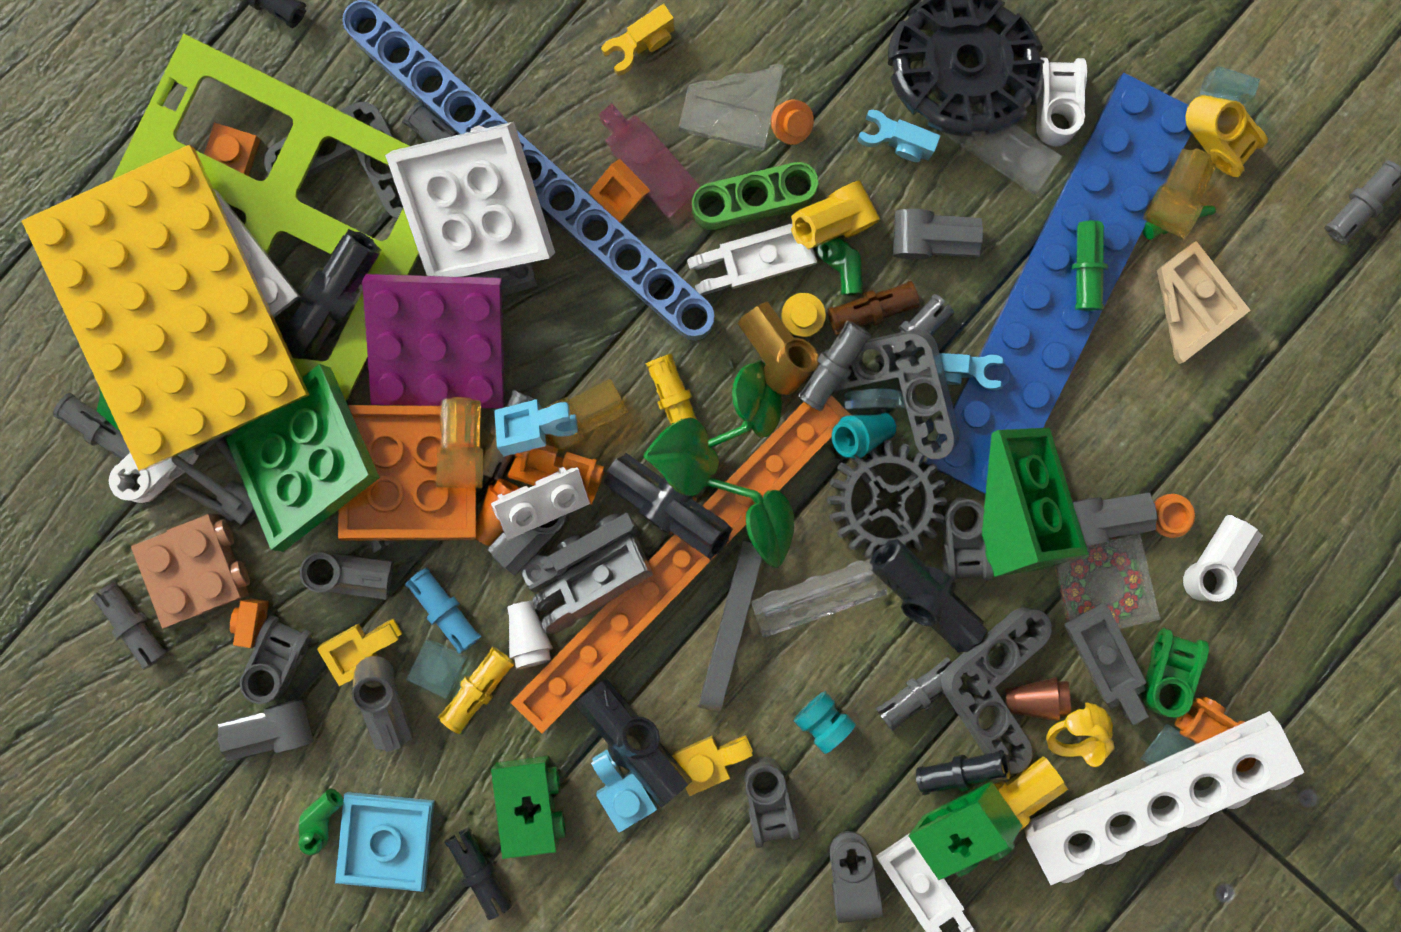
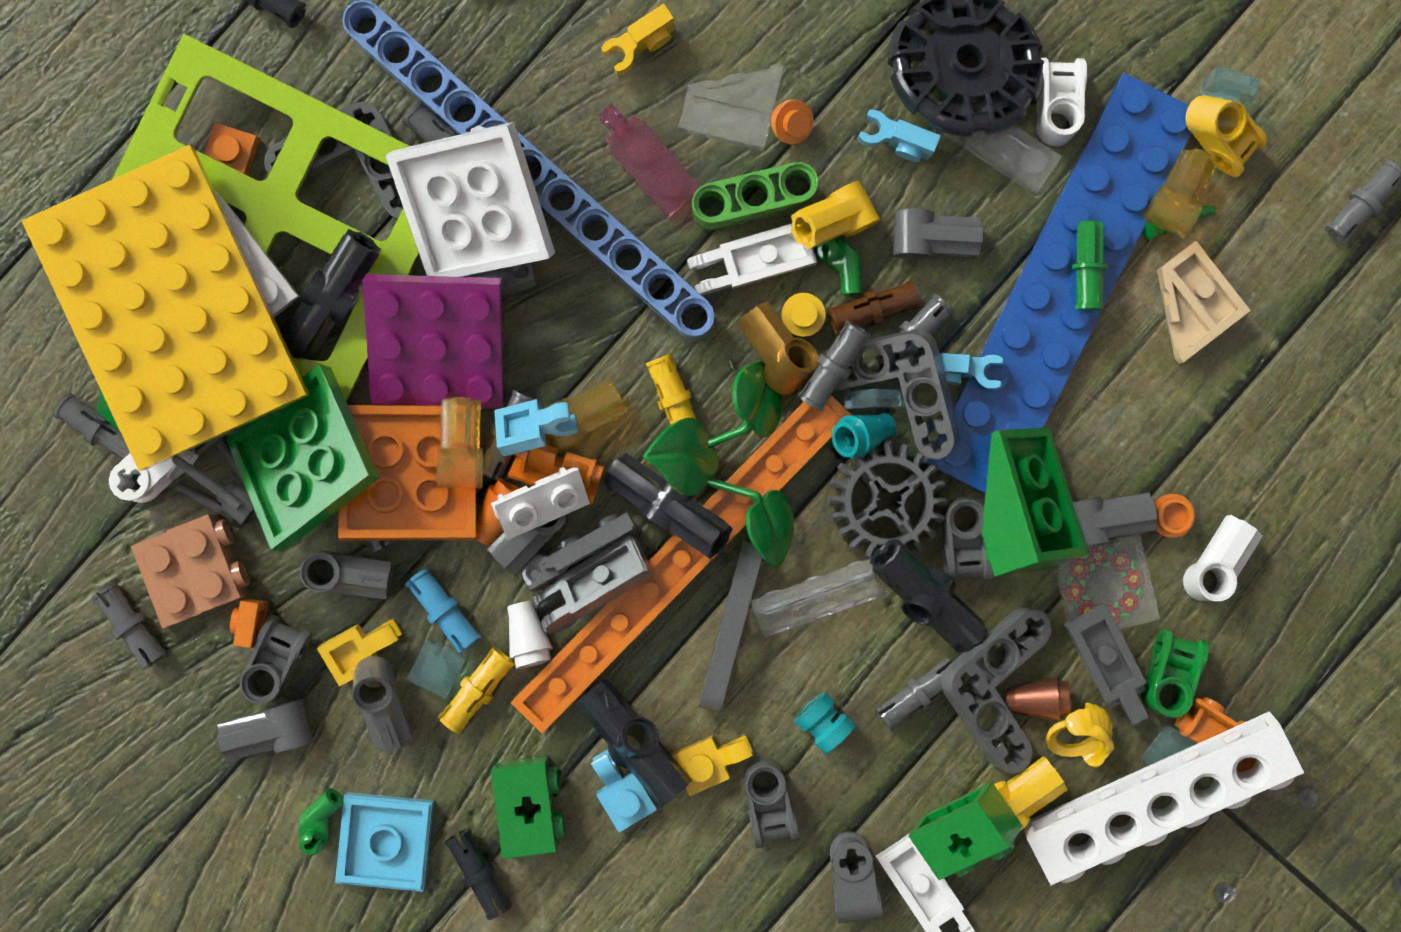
(619, 190): orange plate -> none
(963, 772): black pin -> none

